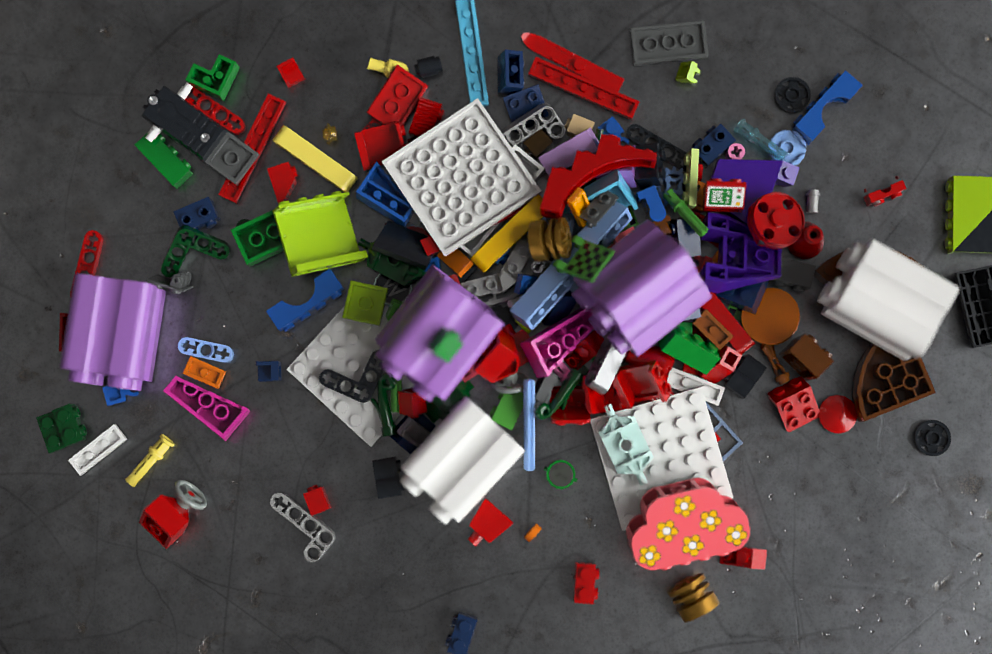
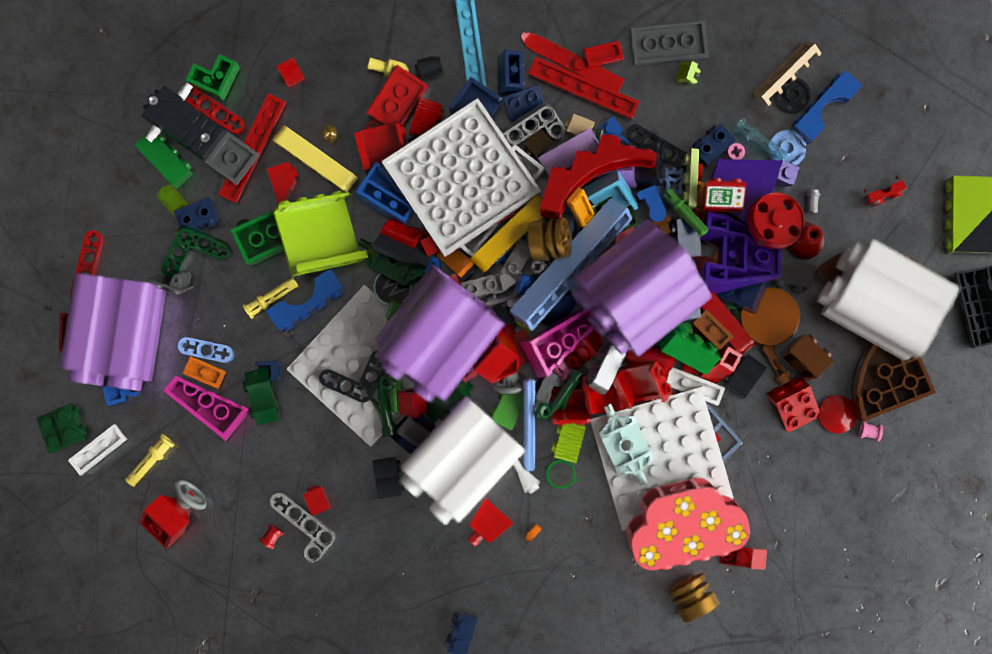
(171, 198): none -> clear neon green brick
(261, 396): none -> dark green brick
(262, 302): none -> light yellow pin
(271, 536): none -> red bush
(365, 303): lime tile -> none
(401, 233): none -> red tile
(446, 344): green brick -> none
(472, 91): none -> dark blue panel
(528, 481): none -> white cone
(569, 442): none -> lime brick
(584, 583): red brick -> none
(587, 261): bright green flag -> none
(598, 208): dark grey hinge -> none
(603, 54): none -> red tile
(785, 72): none -> tan hinge
(871, 431): none -> bright pink bush
(932, 438): black wheel -> none

